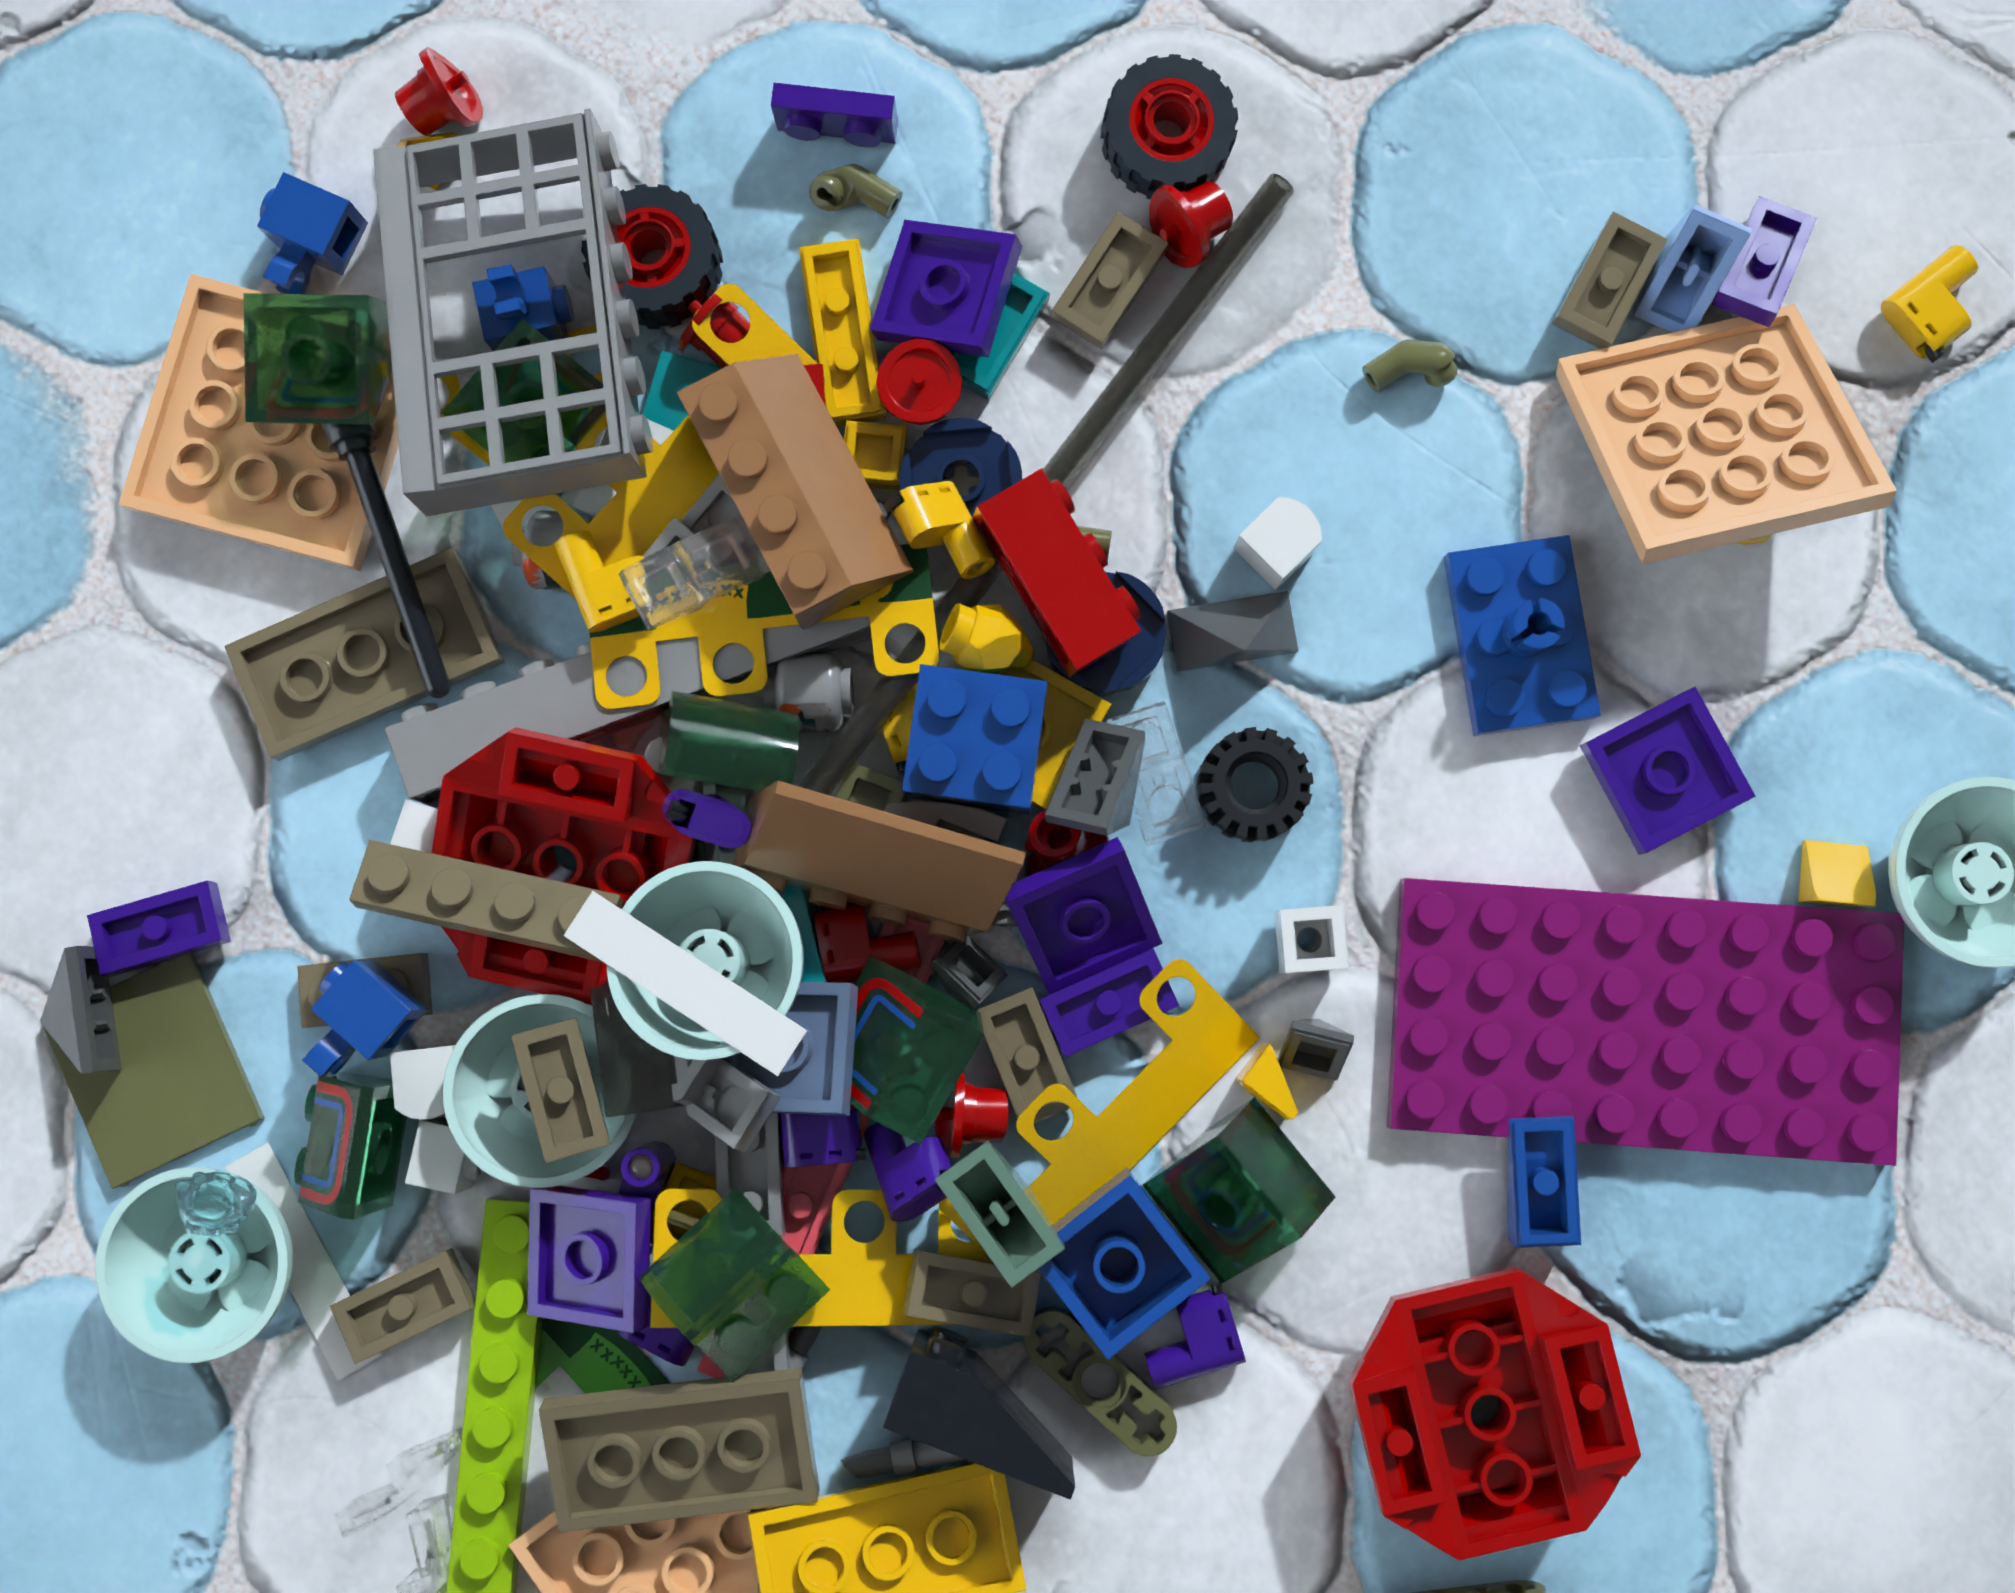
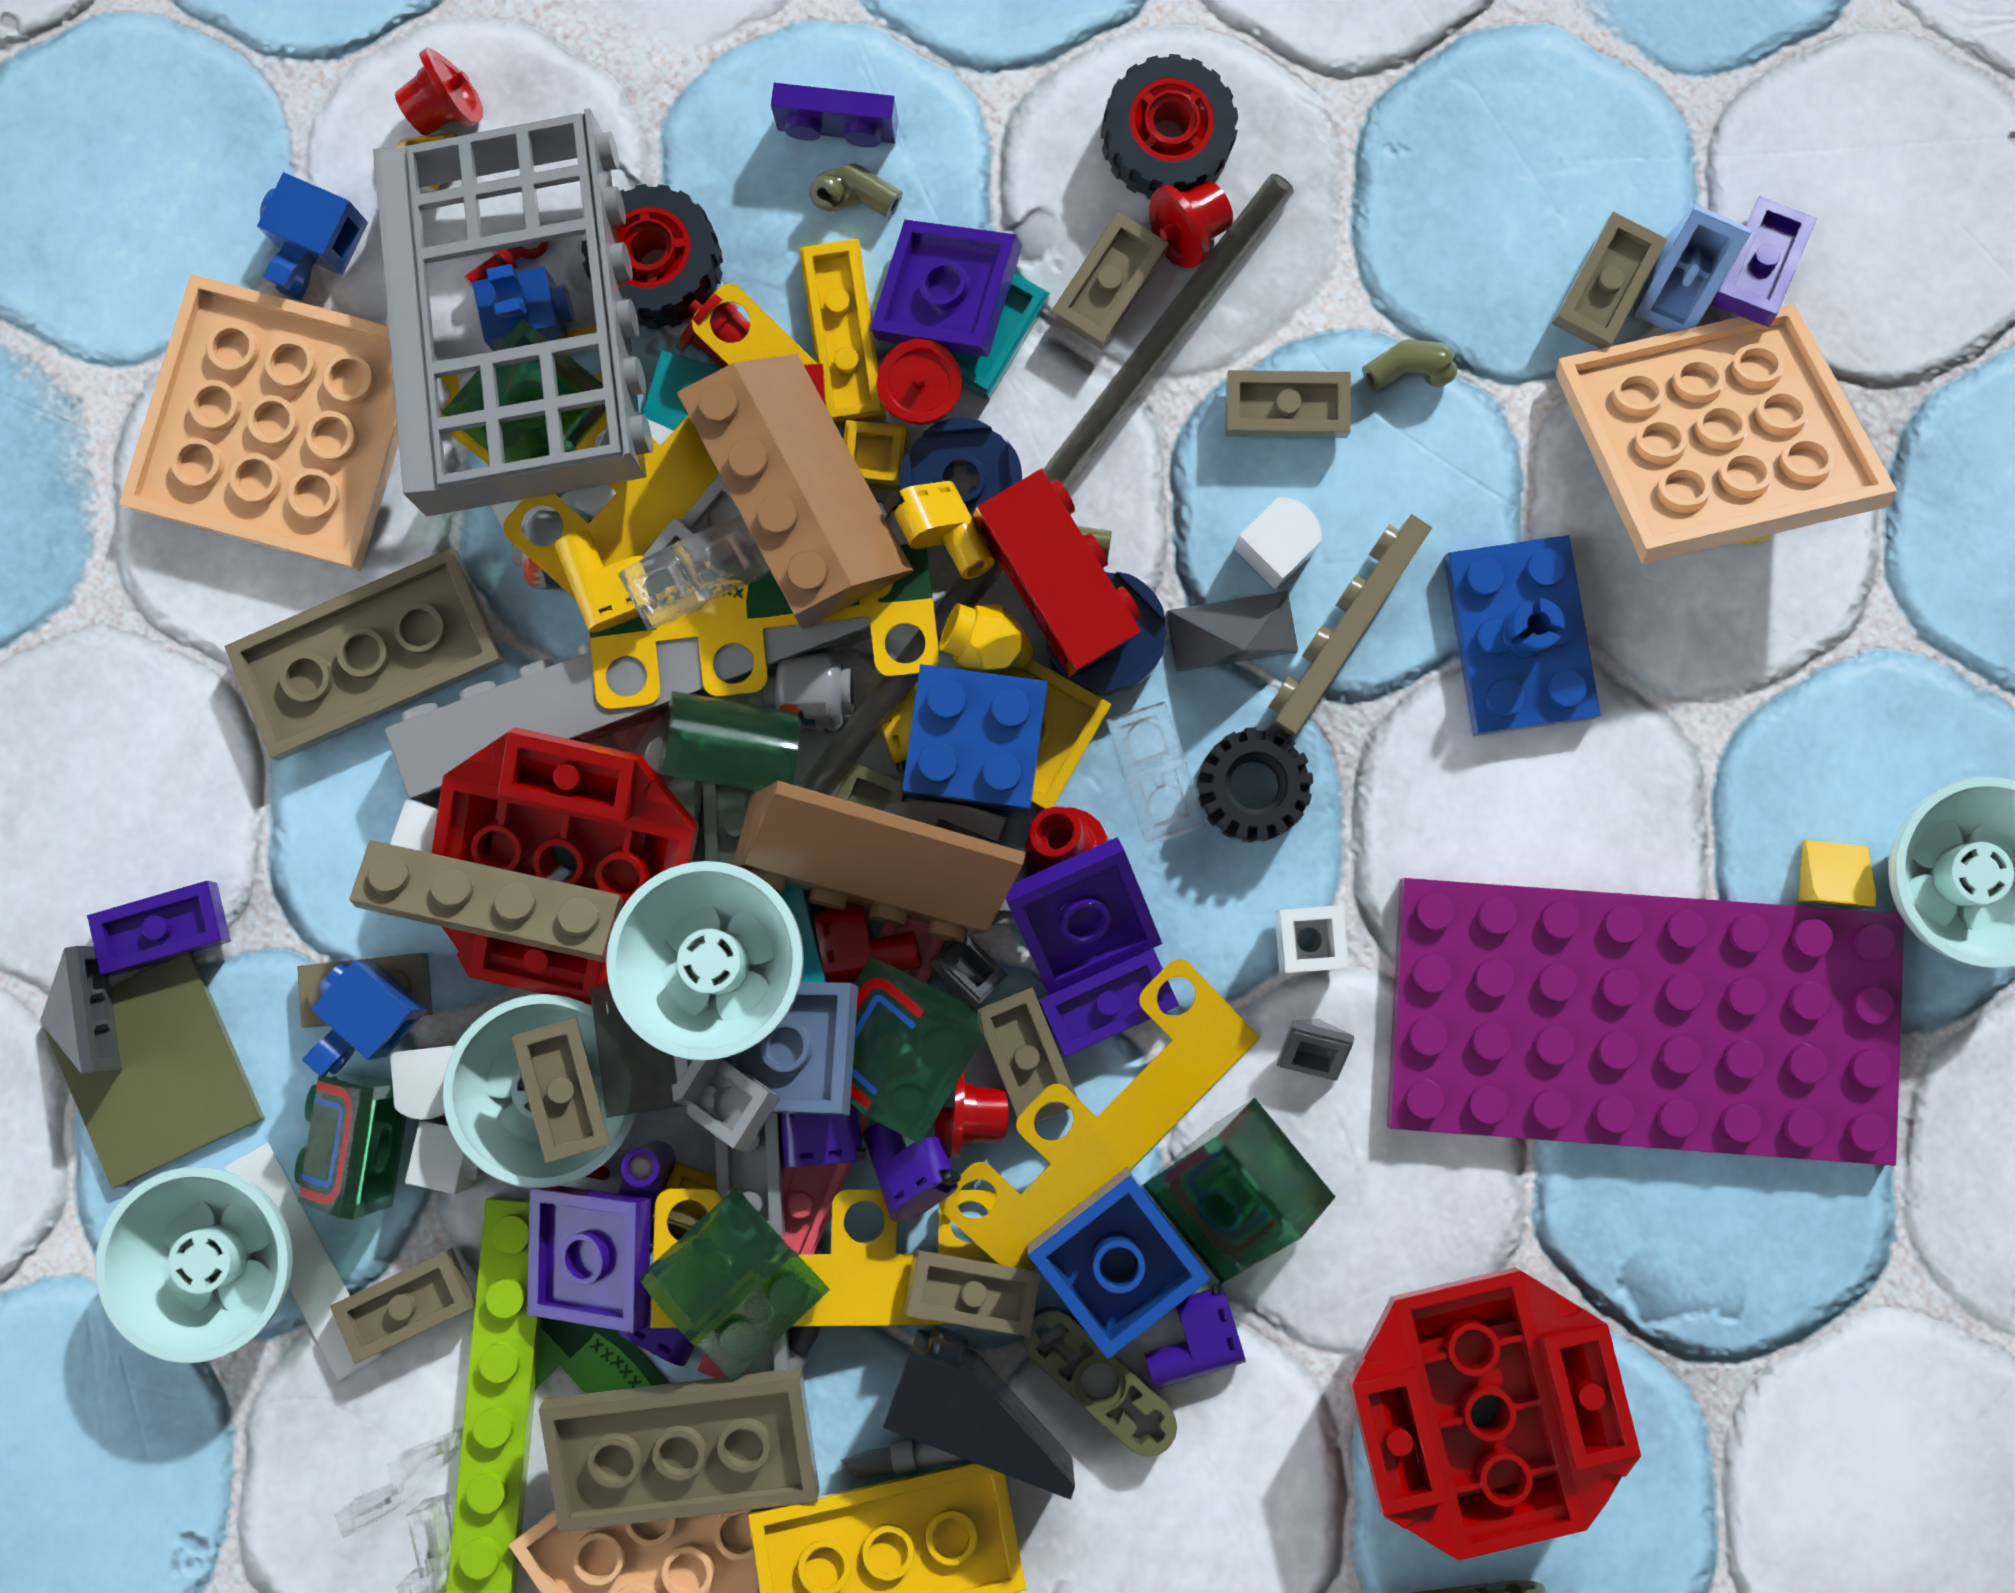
(214, 1202): clear light blue animal -> none
(315, 358): clear green slope -> none
(355, 446): black piece -> none
(505, 257): none -> red hand
(685, 983): white sticker -> none
(707, 818): dark purple piece -> none
(1001, 1212): sand green slope -> none
(1099, 779): dark grey slope -> none
(1266, 1082): yellow slope -> none
(1287, 404): none -> dark tan plate
(1360, 602): none -> dark tan plate
(1542, 1182): blue slope -> none
(1667, 771): dark purple plate -> none
(1925, 309): yellow piece -> none

